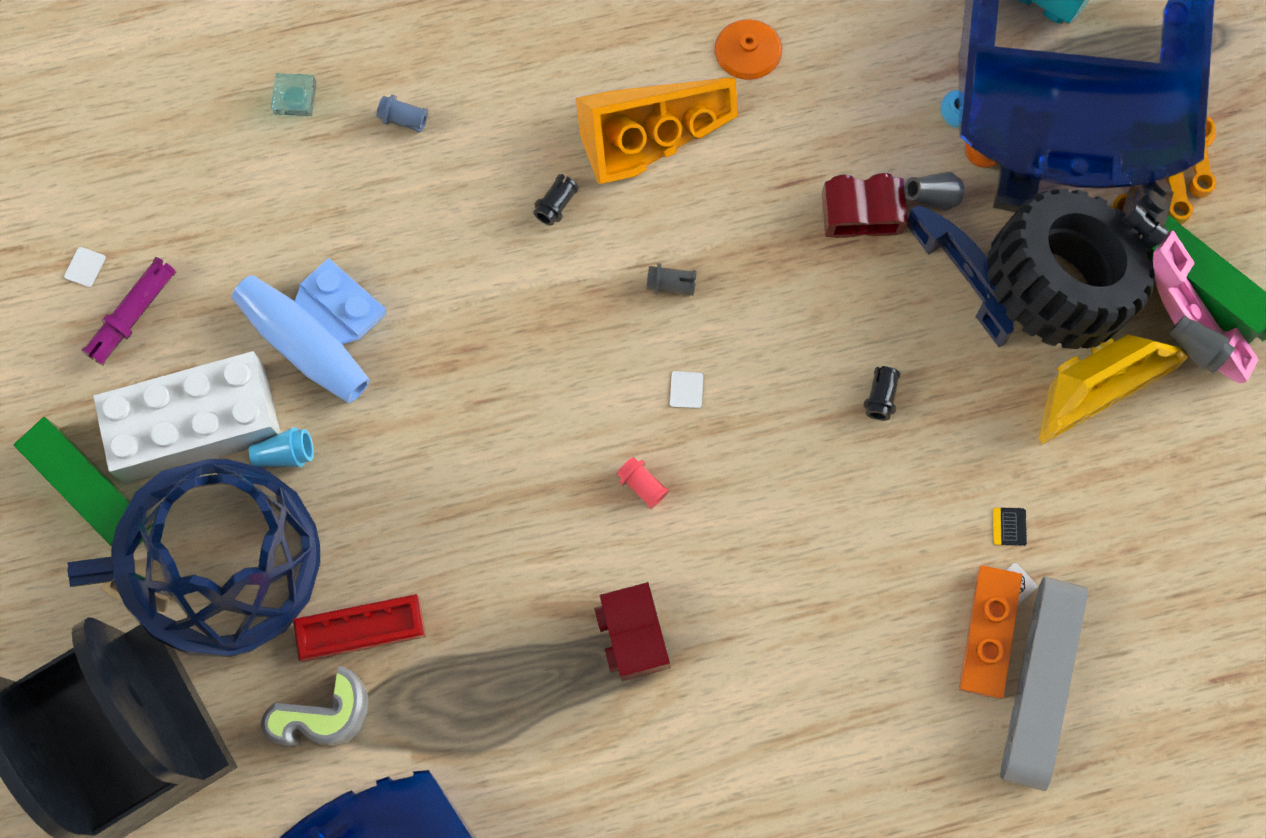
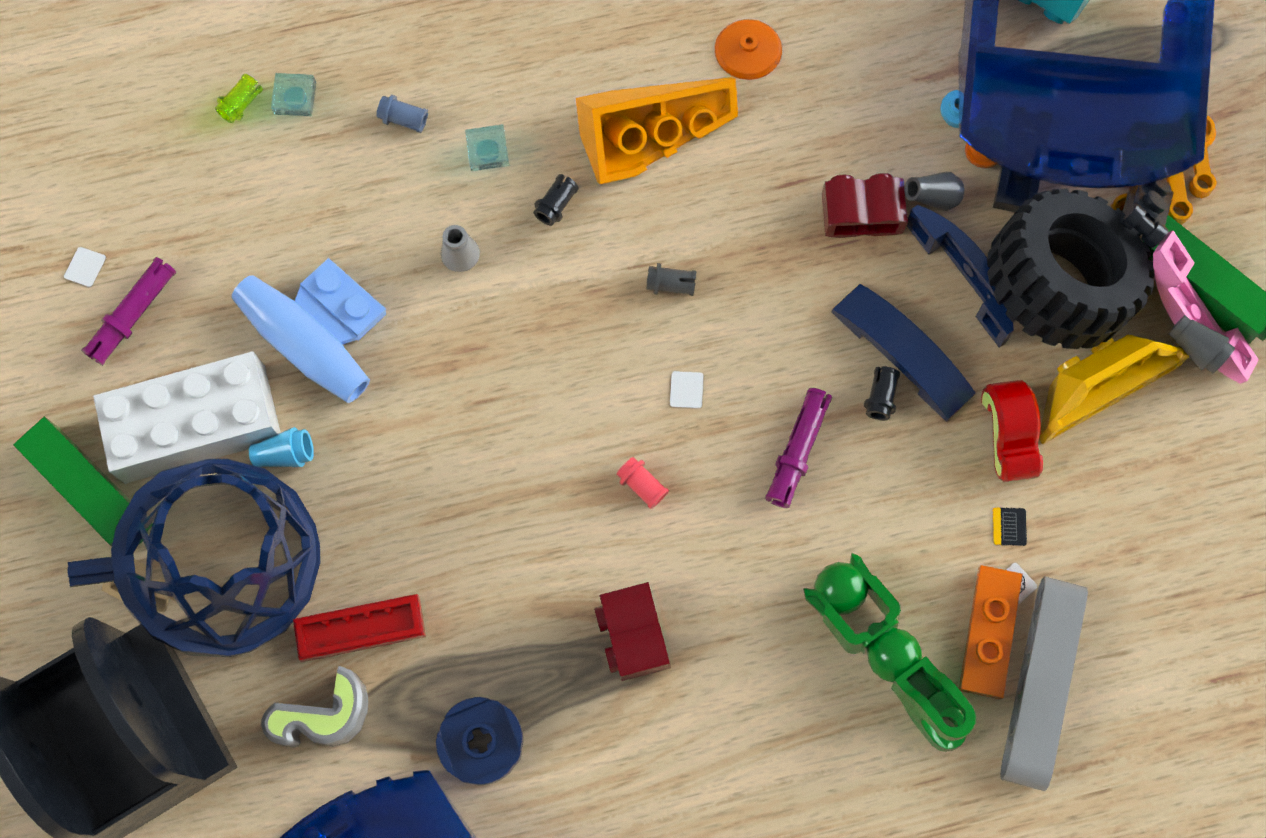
(238, 99): none -> clear neon green pin
(458, 249): none -> light grey cone
(458, 729): none -> dark blue plate
(487, 147): none -> clear light blue plate
(795, 456): none -> magenta pin
(892, 652): none -> green piece
(907, 348): none -> dark blue slope
(1014, 430): none -> red animal

